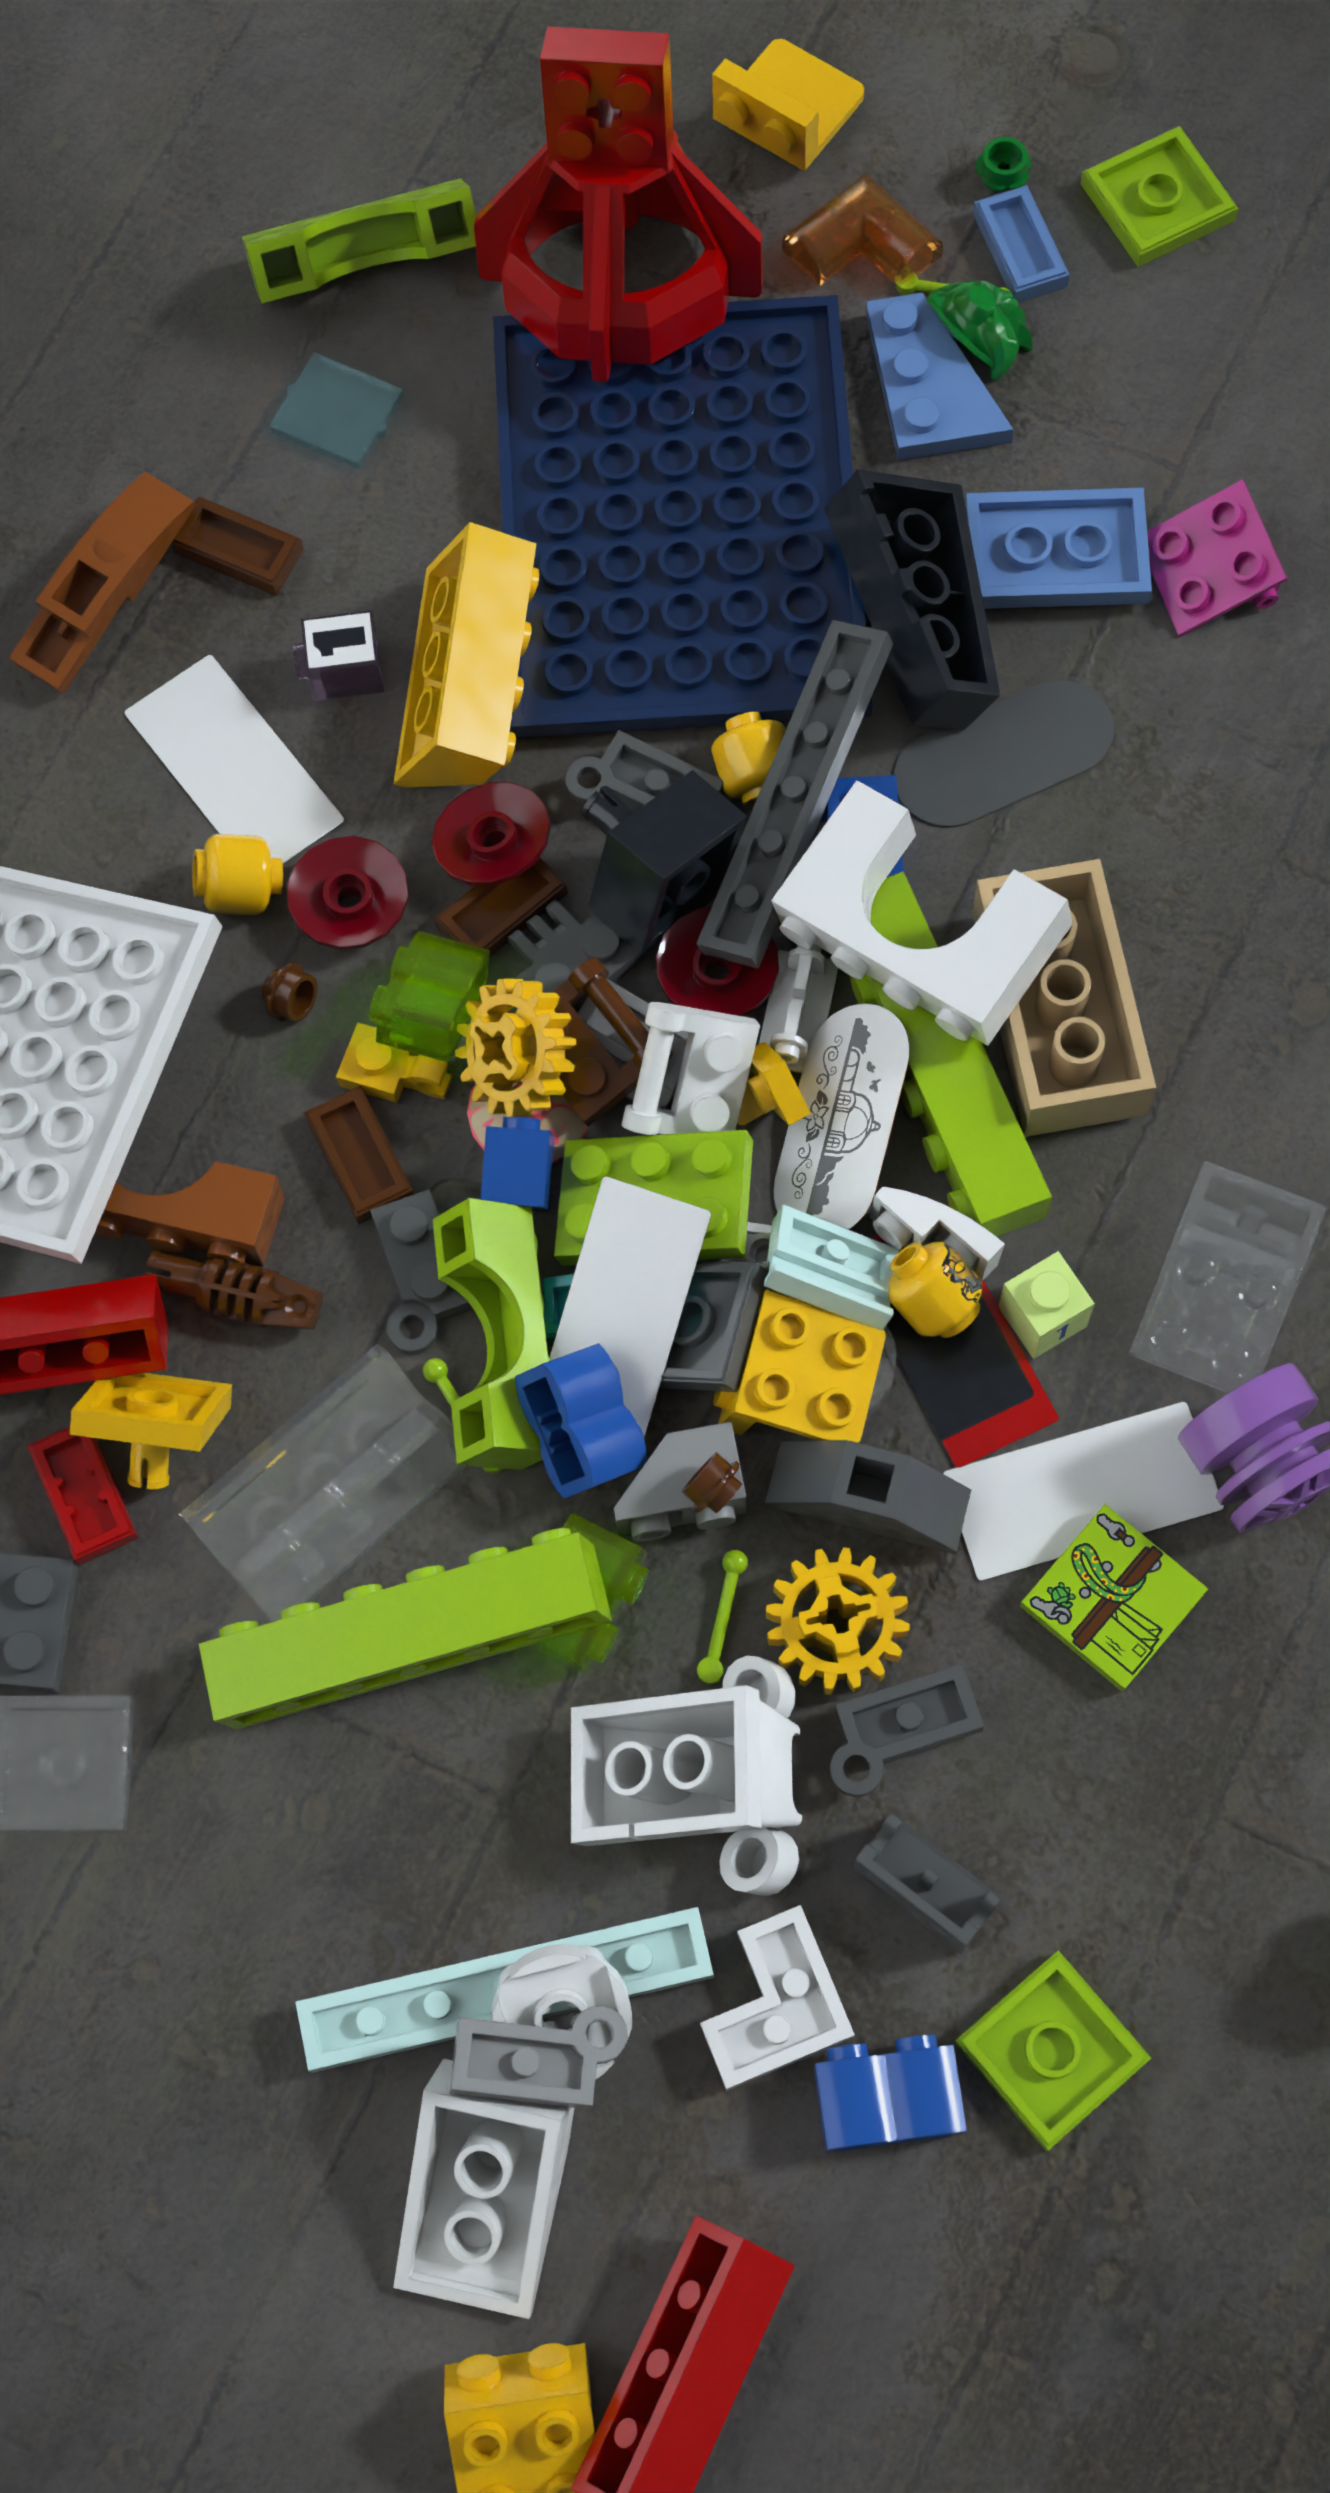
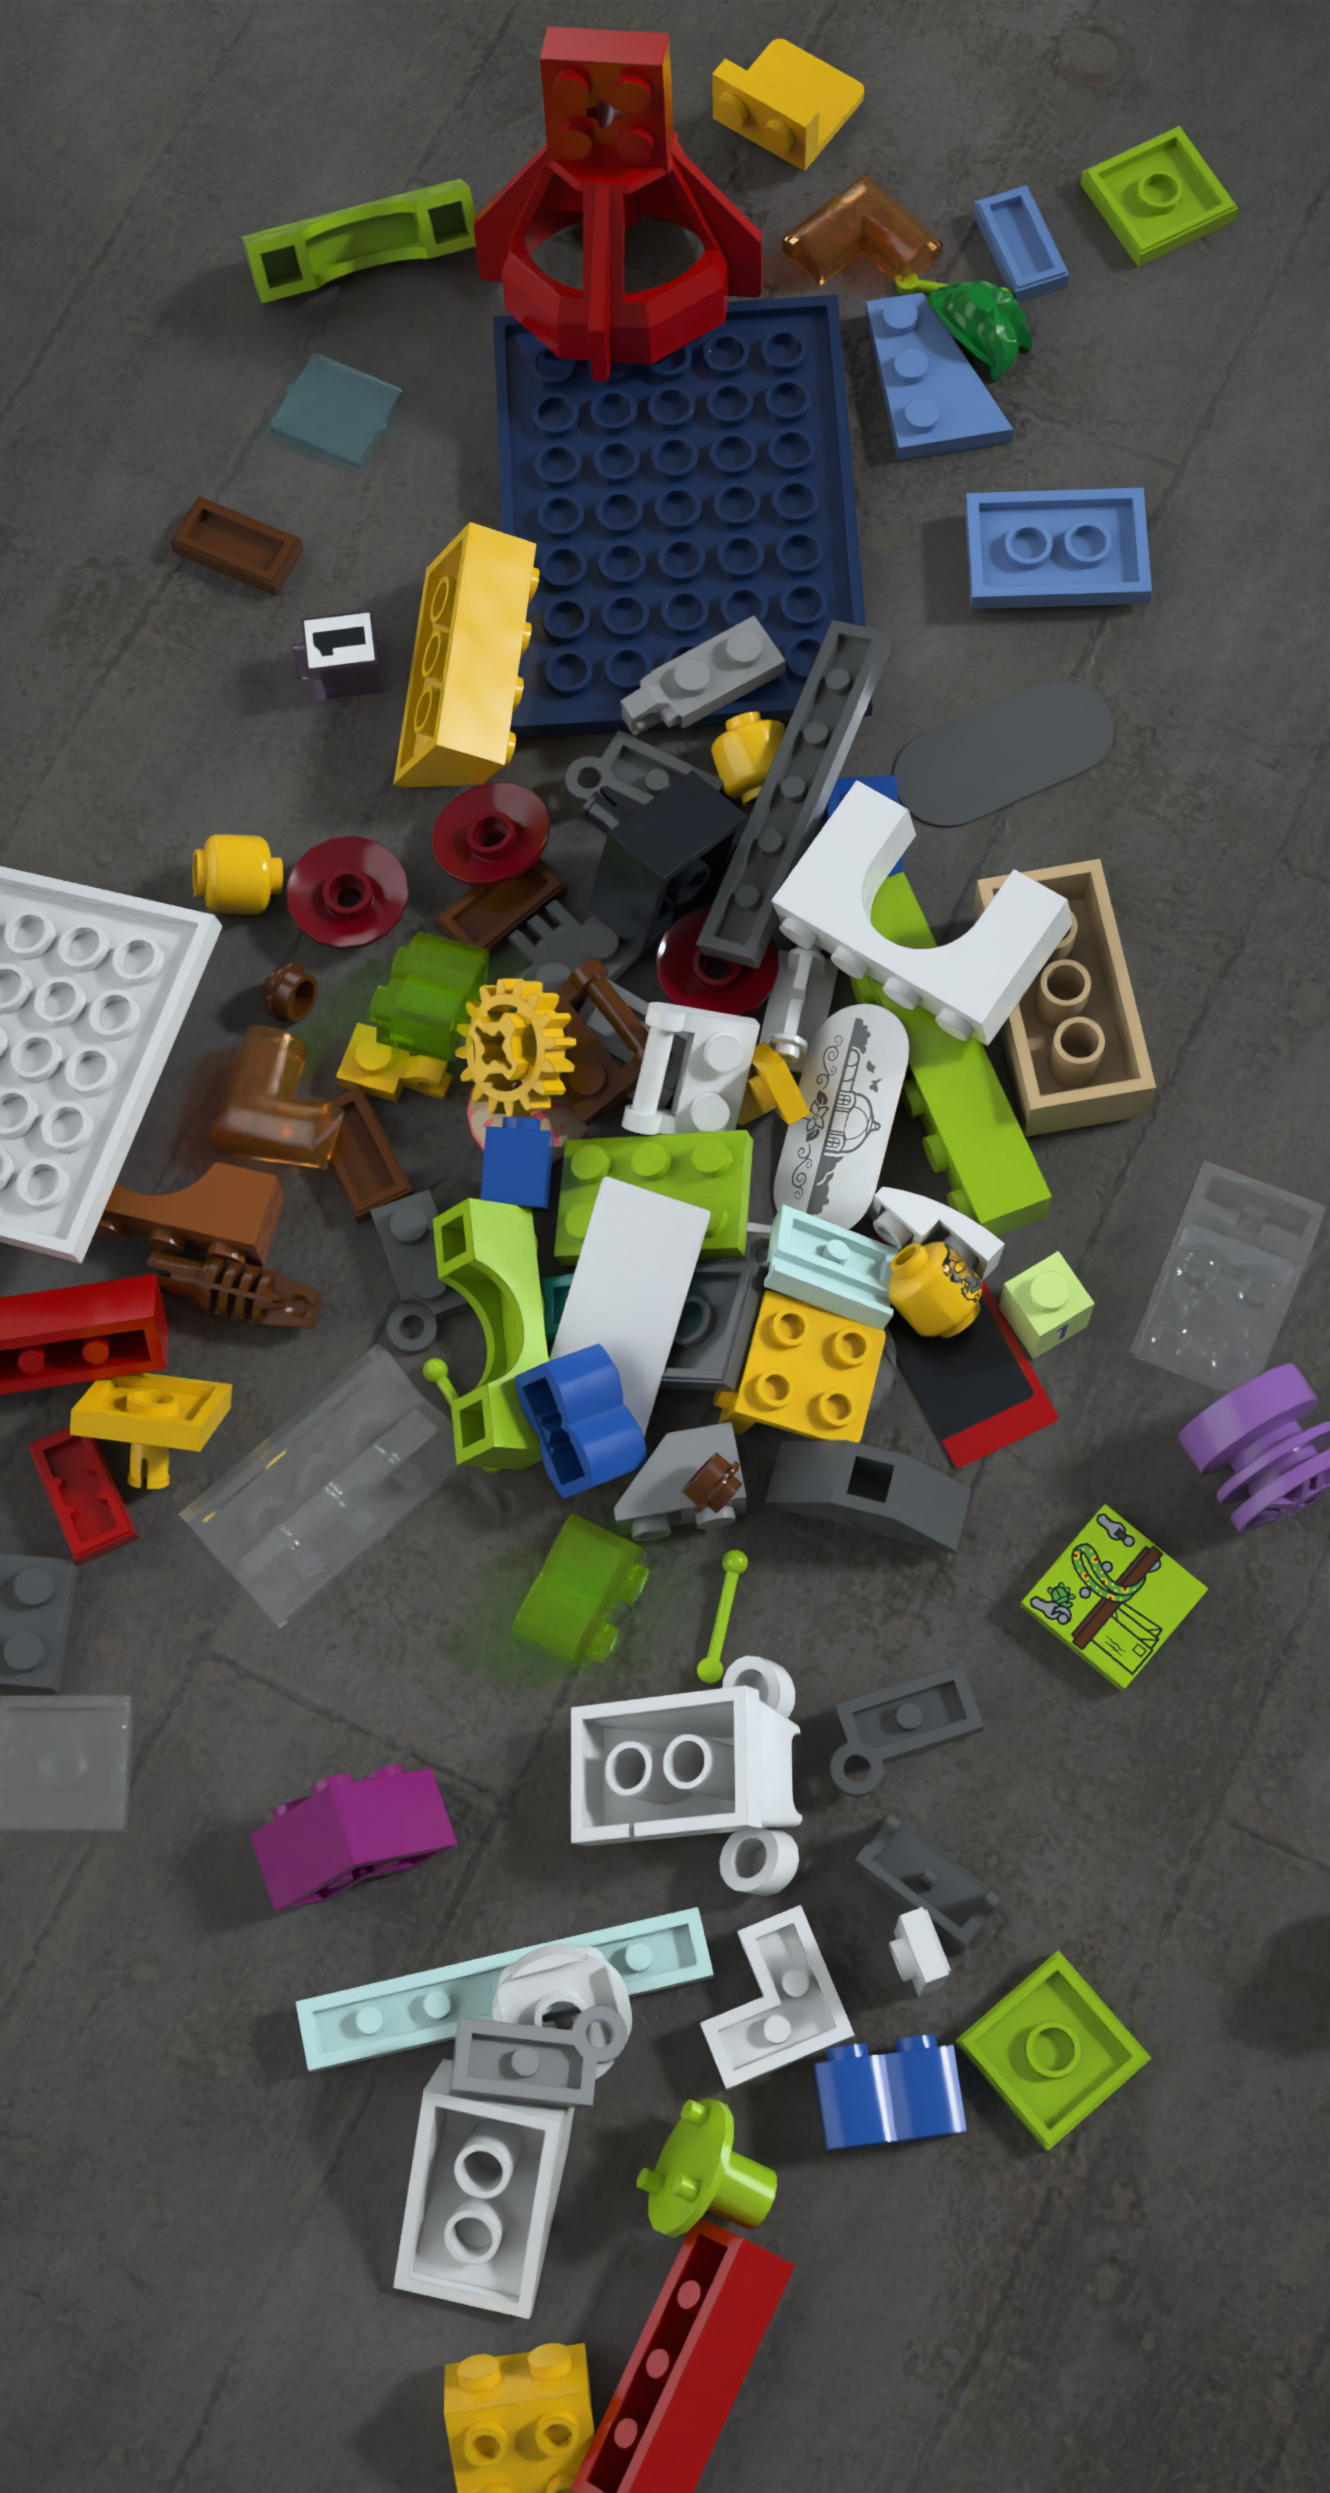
(97, 577): dark orange slope -> none
(233, 761): white sticker -> none
(259, 1107): none -> clear orange brick
(351, 1834): none -> magenta brick
(404, 1630): lime brick -> none
(704, 678): none -> light grey hinge
(704, 2174): none -> lime piece
(866, 1614): yellow gear -> none
(919, 1952): none -> white plate
(920, 584): black wedge -> none
(1008, 154): green plate -> none
(1042, 1496): white sticker -> none
(1214, 559): dark pink hinge -> none

